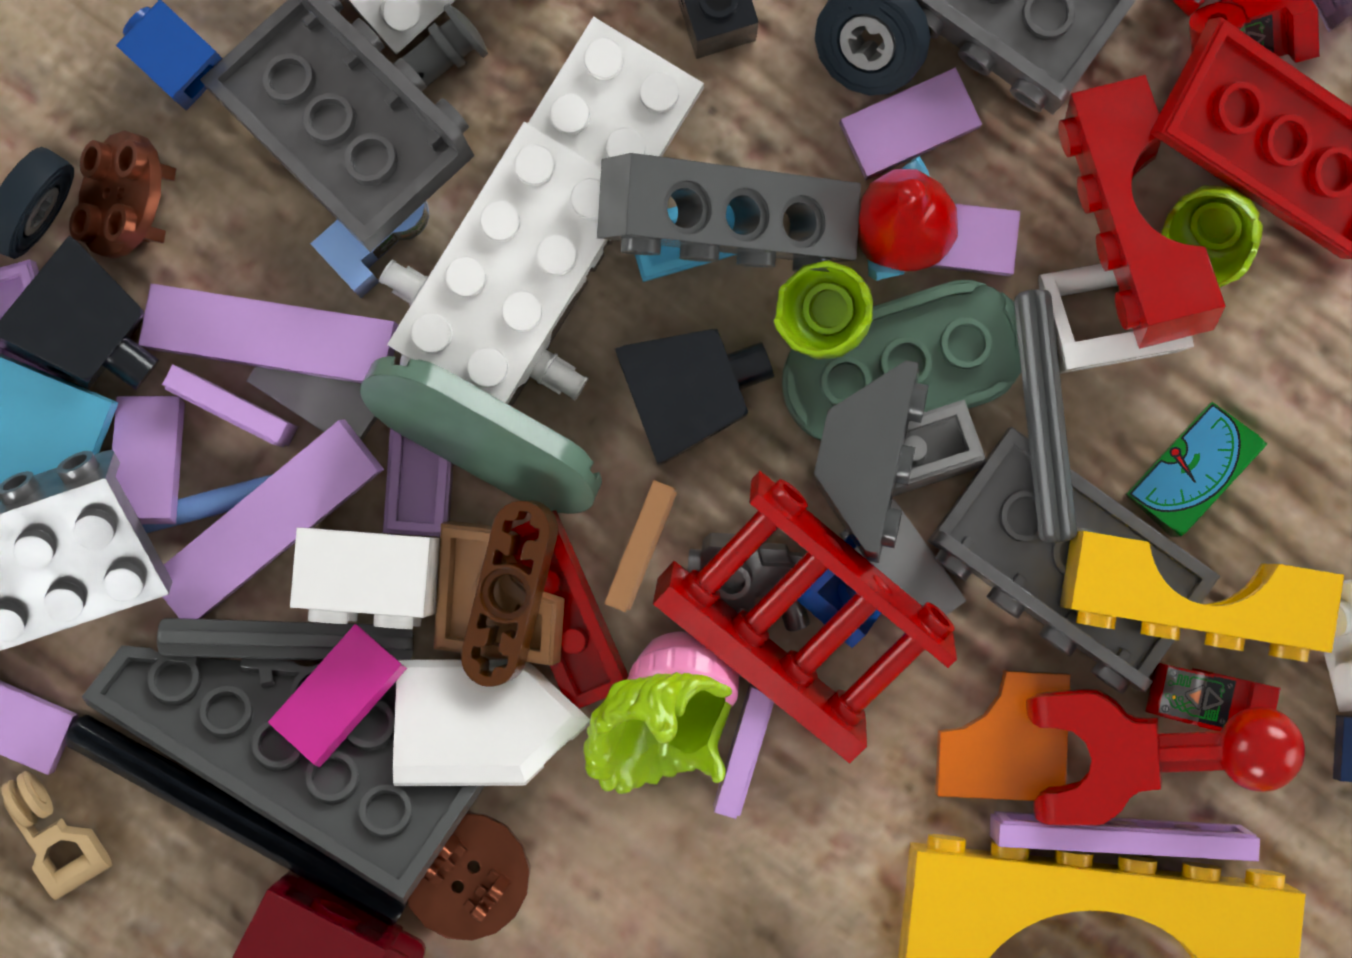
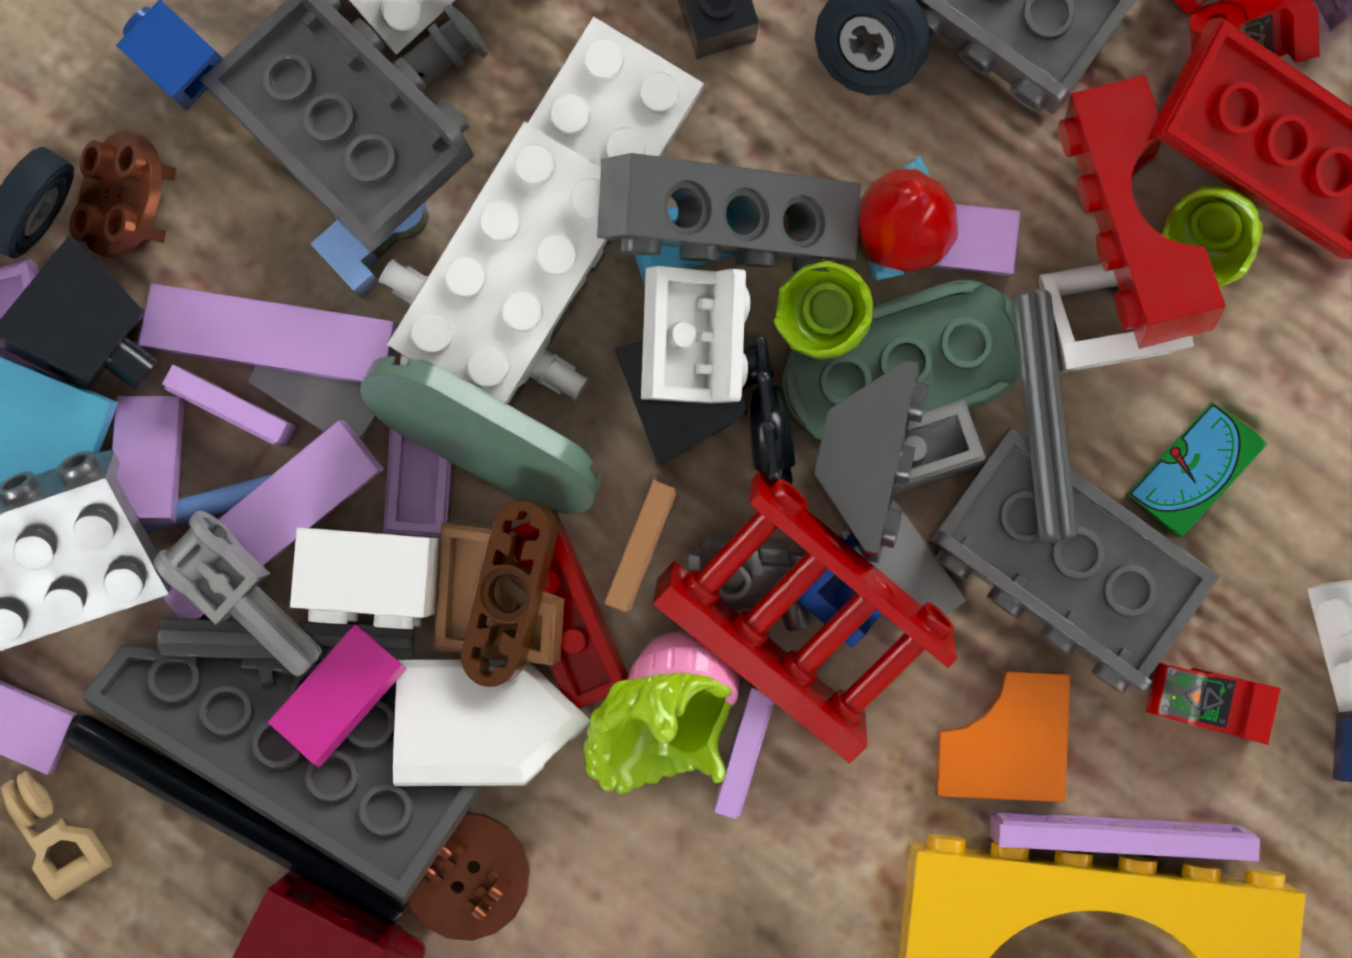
(225, 583): none -> light grey connector
(694, 335): none -> white bracket
(770, 423): none -> black arm
(910, 123): lavender tile -> none
(1128, 755): red piece -> none
(1279, 605): yellow arch -> none

